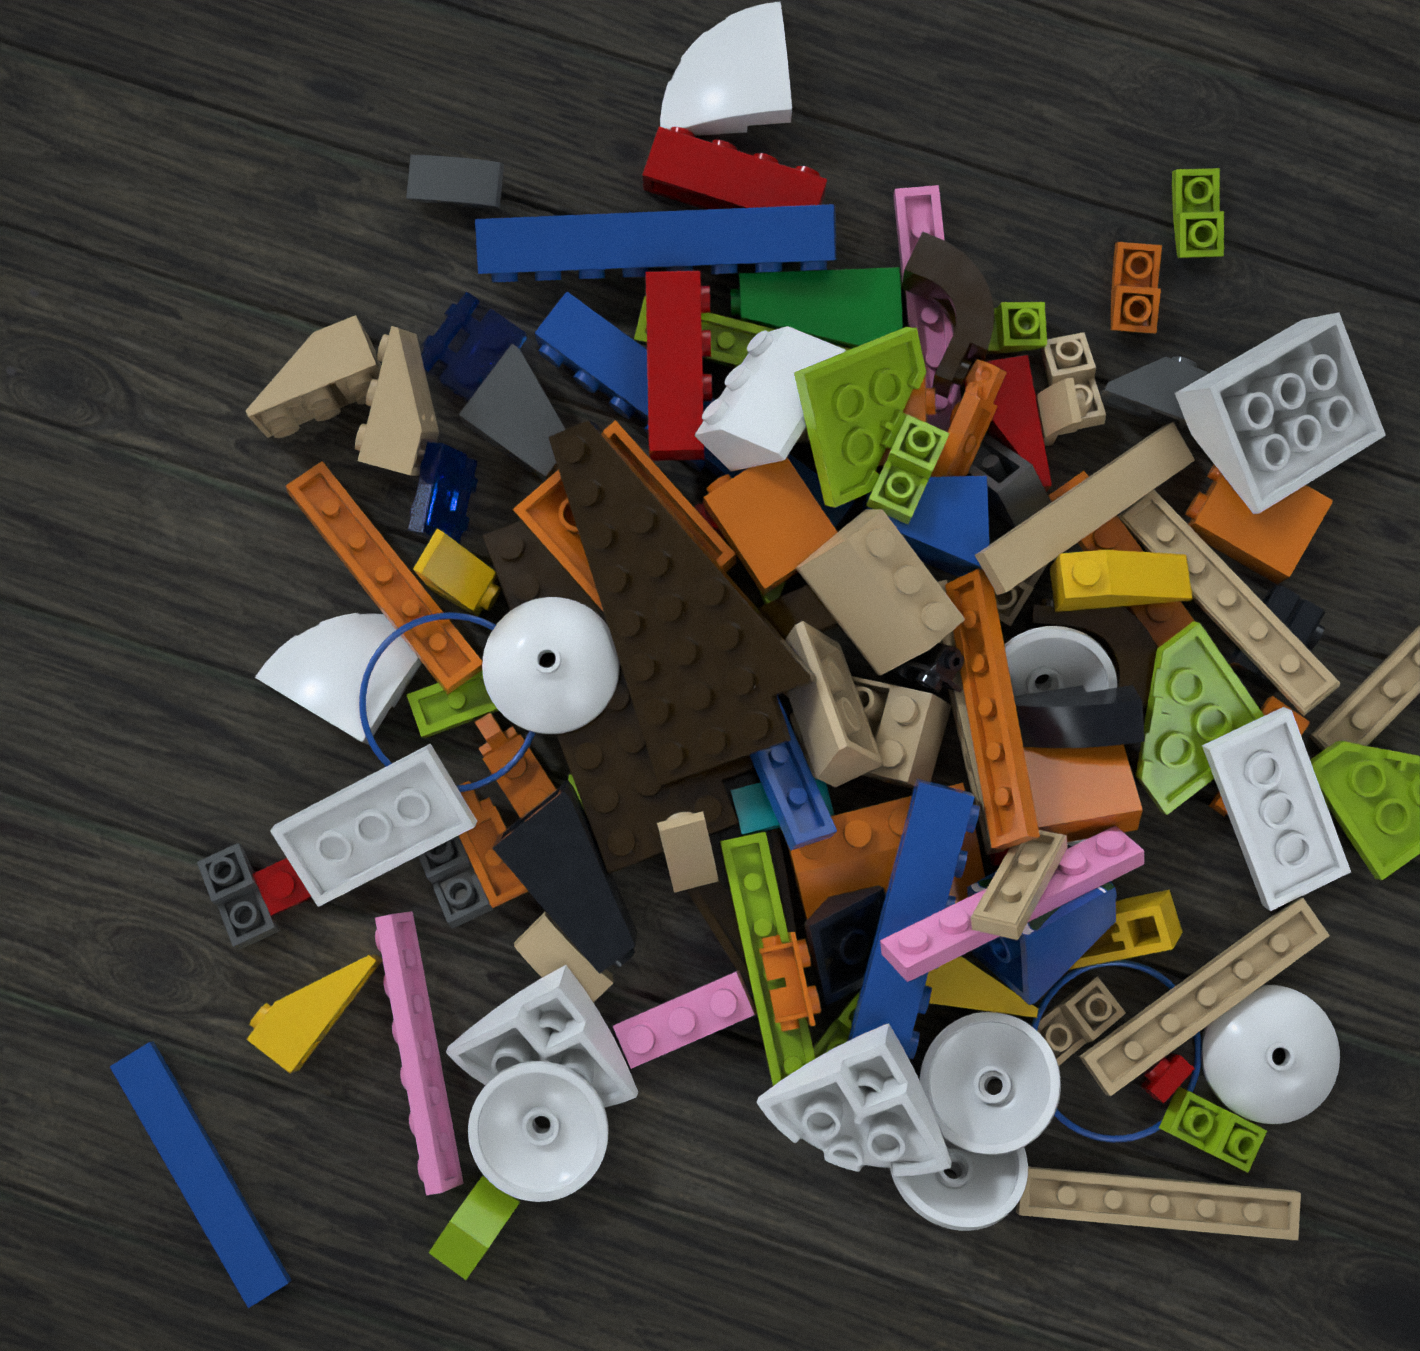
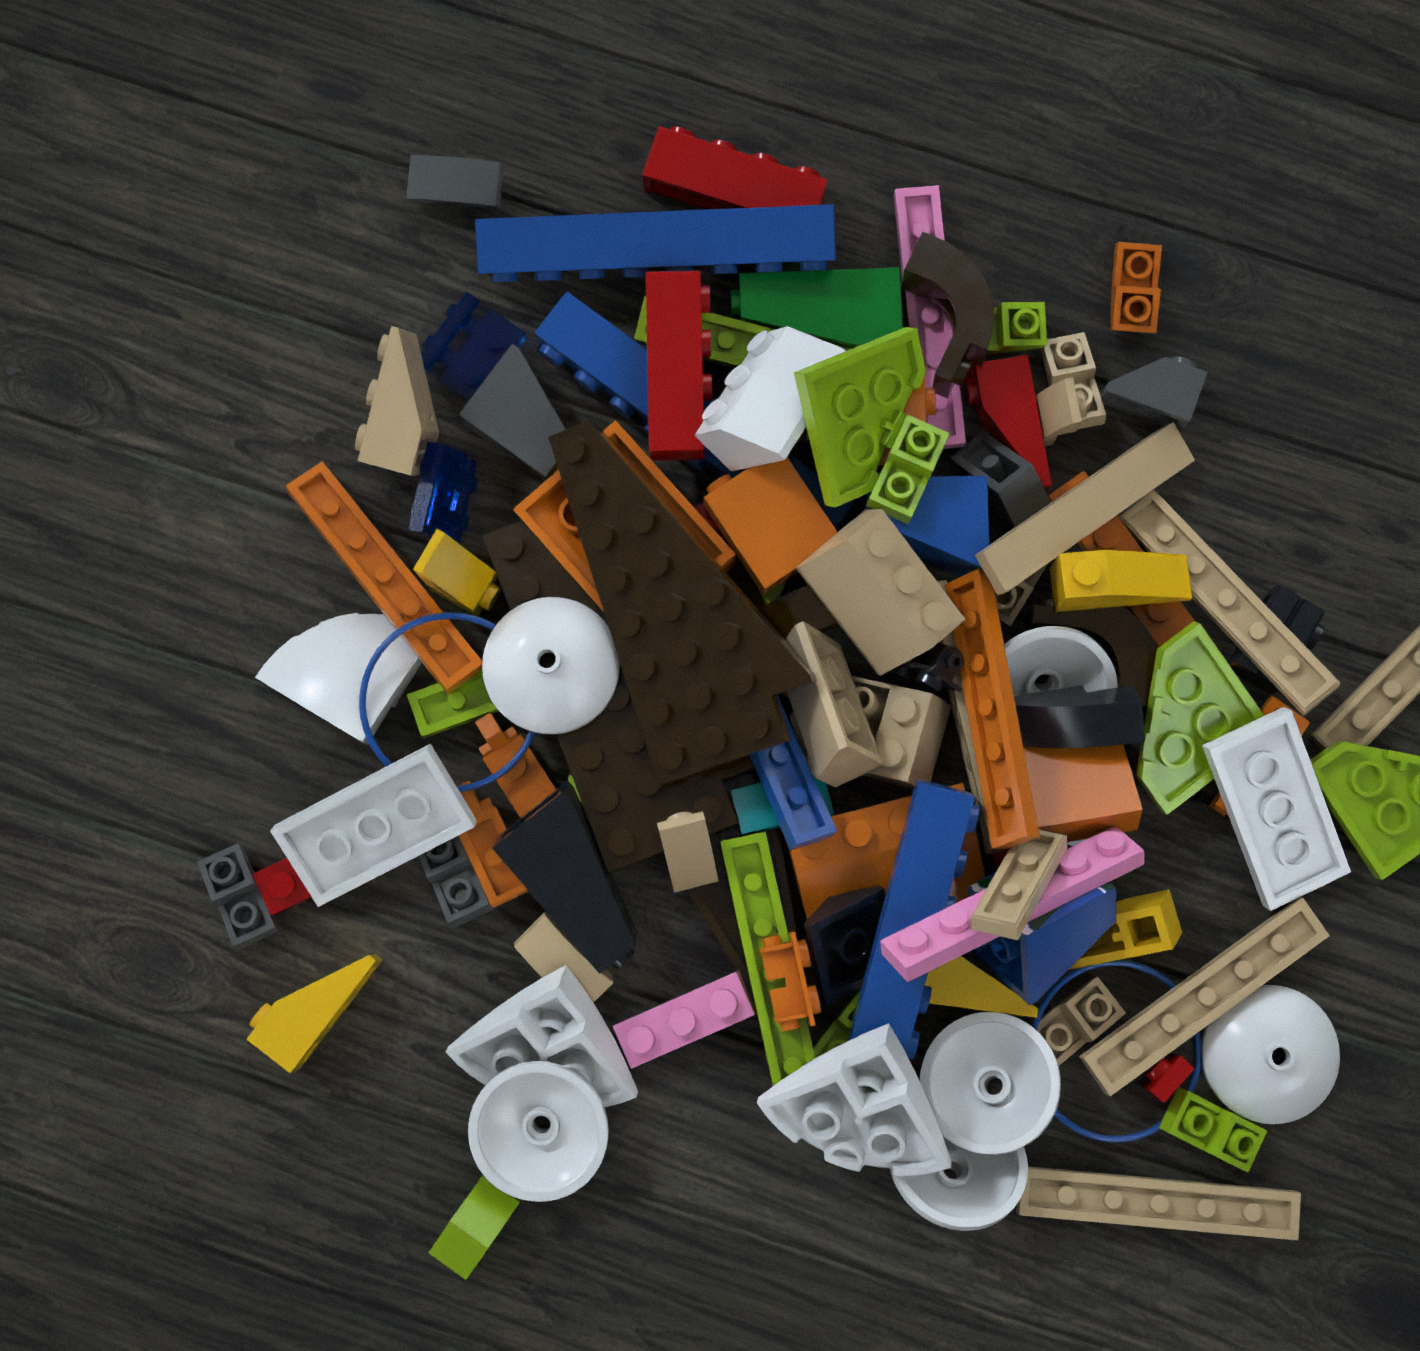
(200, 1174): blue tile -> none
(318, 380): tan slope -> none
(419, 1052): bright pink plate -> none
(732, 76): white brick -> none
(970, 420): orange hinge -> none
(1197, 213): lime slope -> none
(1263, 541): orange brick -> none
(1283, 411): white slope -> none

